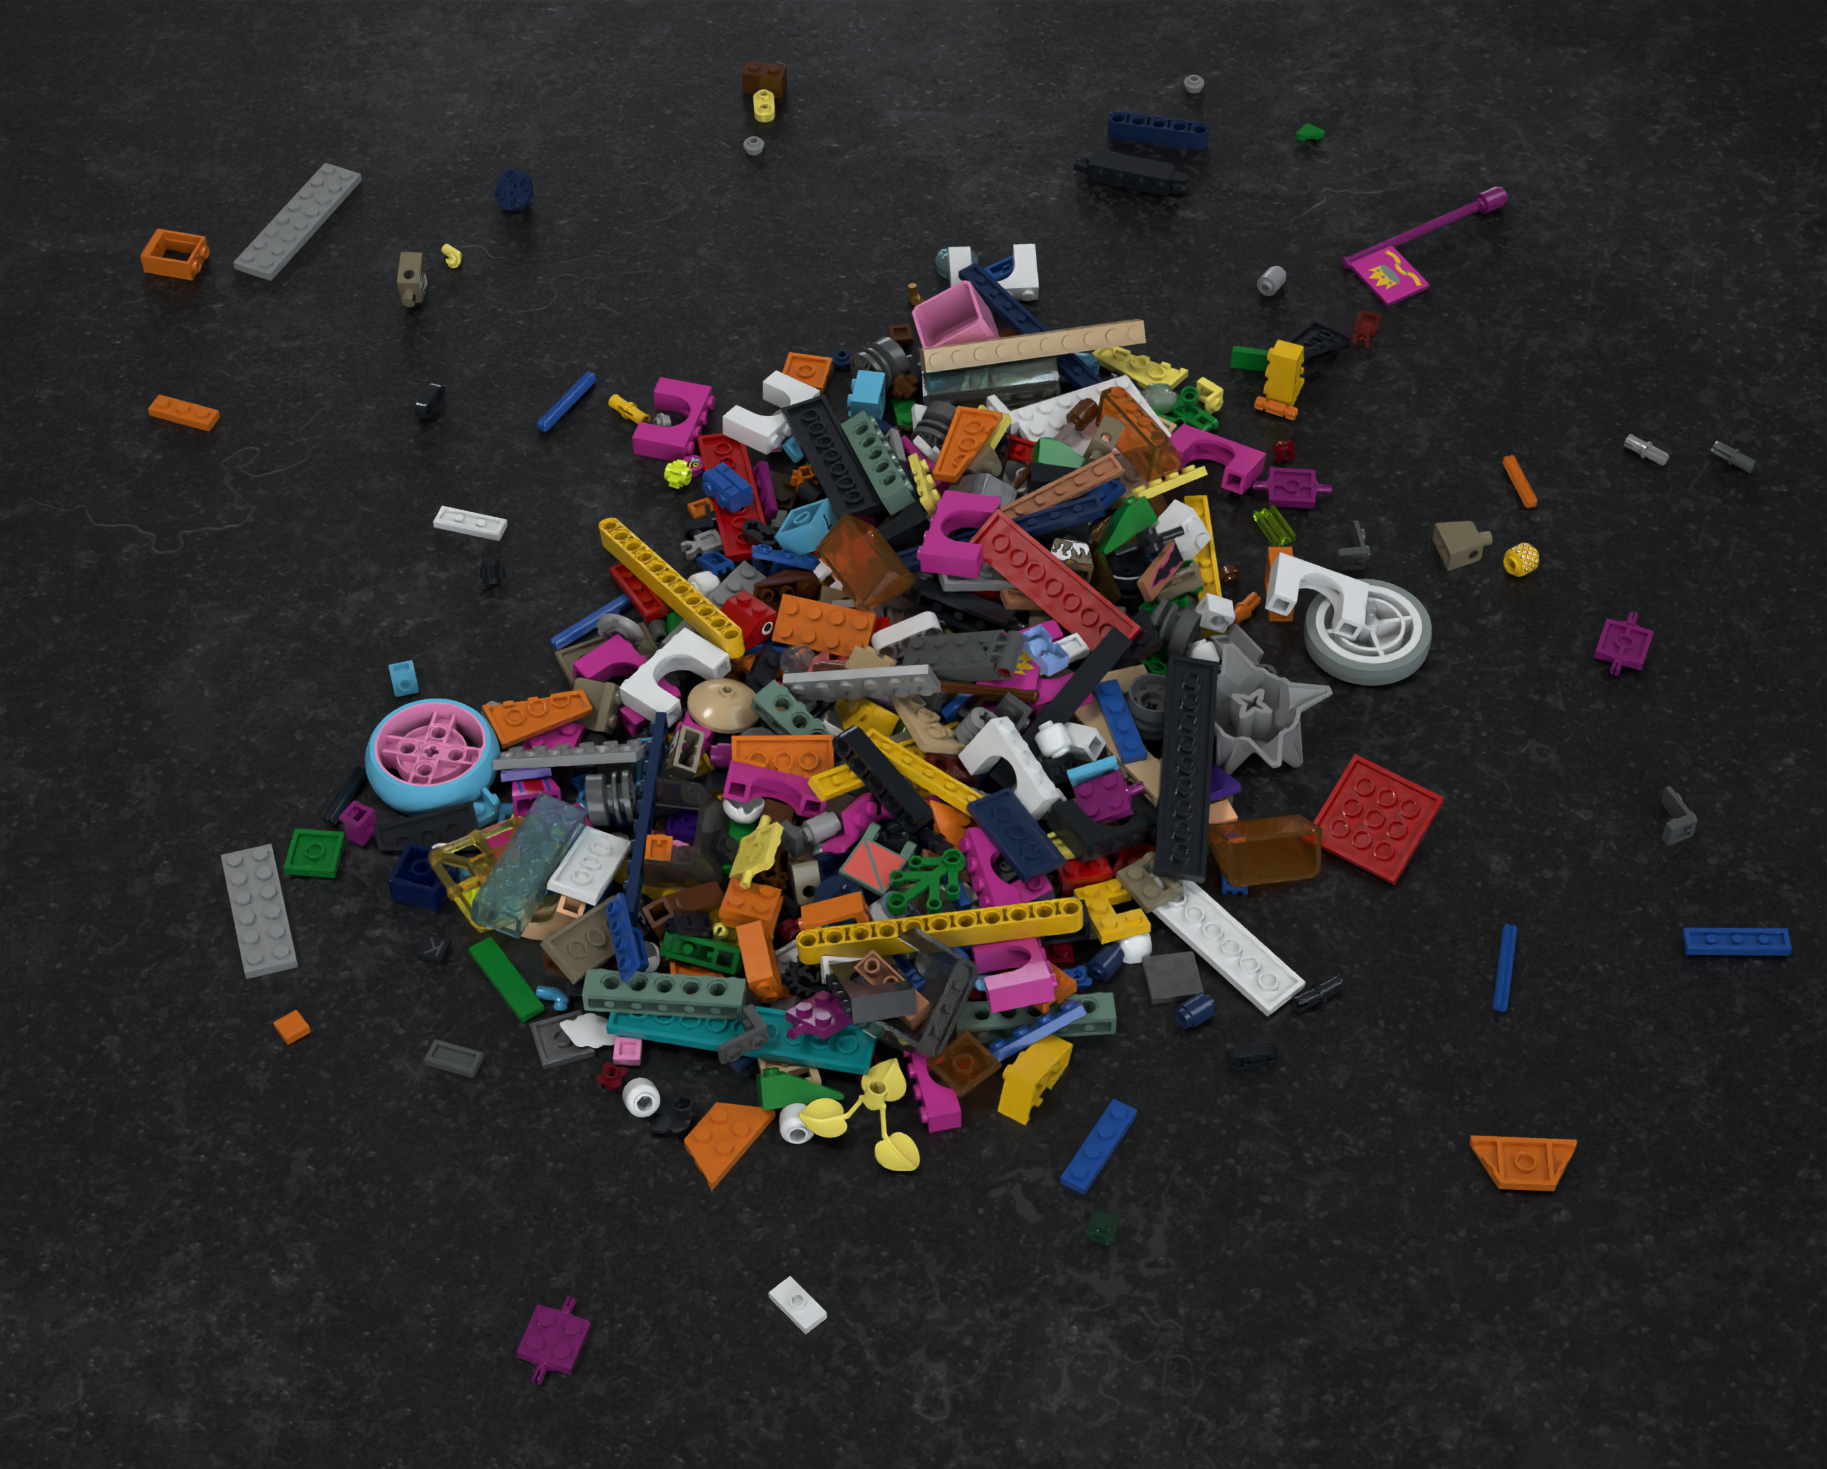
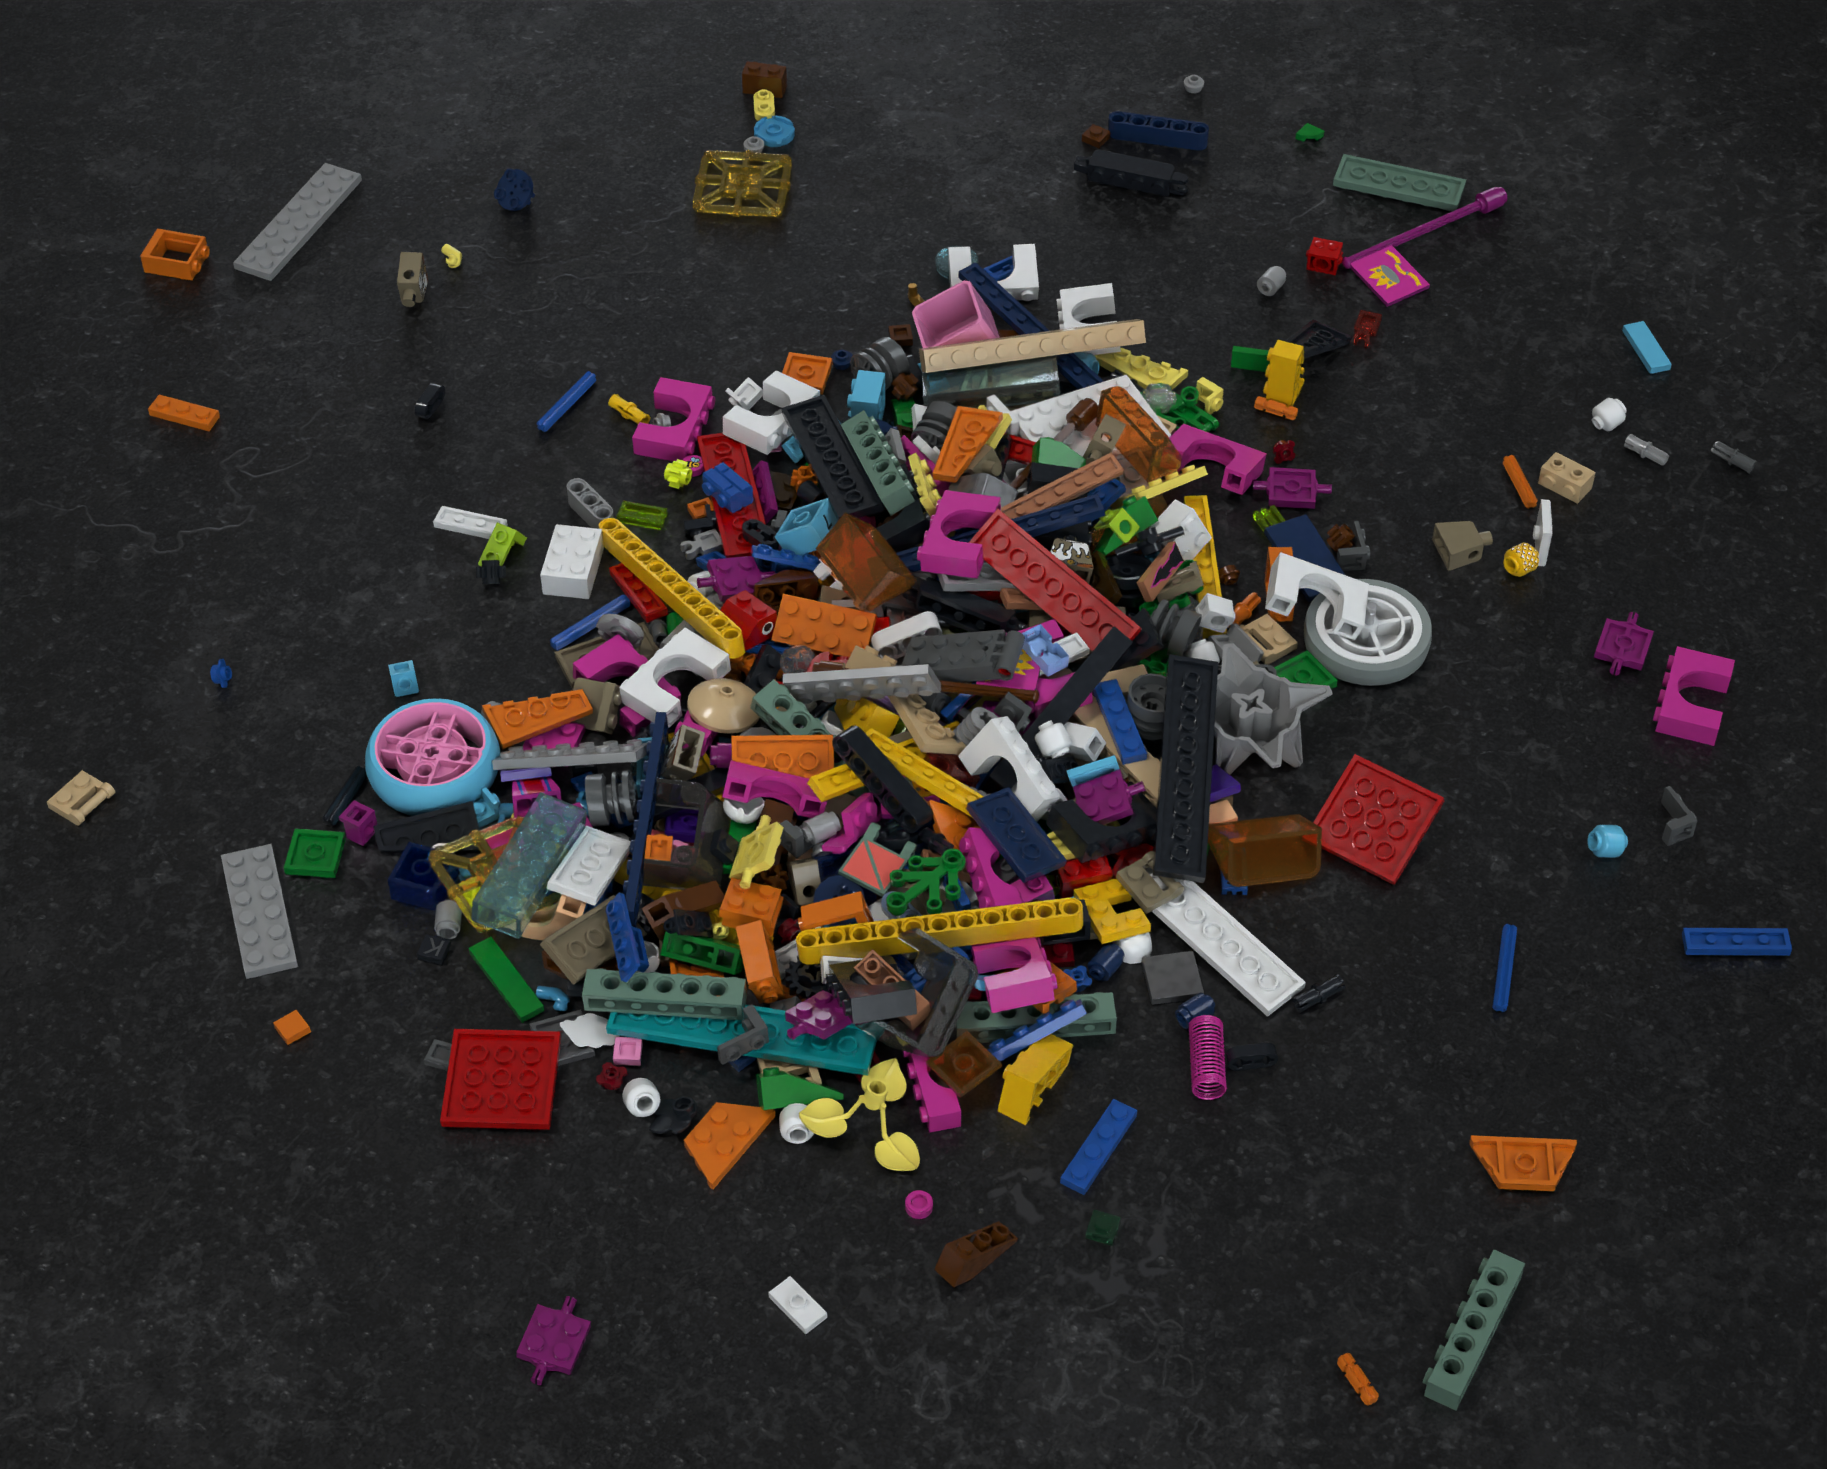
(76, 793): none -> tan plate
(221, 673): none -> blue plate
(447, 919): none -> light grey brick
(500, 543): none -> lime bracket
(501, 1079): none -> red plate
(572, 561): none -> white brick
(587, 502): none -> light grey beam
(641, 516): none -> clear neon green tile
(732, 187): none -> clear yellow plate
(732, 576): none -> magenta plate
(745, 395): none -> white bracket
(775, 131): none -> dark azure tile
(919, 1204): none -> dark pink tile
(974, 1252): none -> reddish brown slope
(1084, 303): none -> white arch
(1095, 136): none -> reddish brown plate
(1113, 519): none -> lime bracket
(1208, 1078): none -> dark pink piece
(1272, 637): none -> tan plate
(1305, 544): none -> dark blue tile
(1307, 670): none -> green plate
(1324, 256): none -> red head
(1340, 537): none -> reddish brown gear
(1357, 1379): none -> orange axle
(1399, 182): none -> sand green plate
(1450, 1388): none -> sand green brick
(1543, 531): none -> white plate
(1566, 477): none -> tan brick
(1607, 841): none -> medium azure head
(1608, 414): none -> white head
(1646, 347): none -> medium azure tile
(1679, 716): none -> dark pink arch

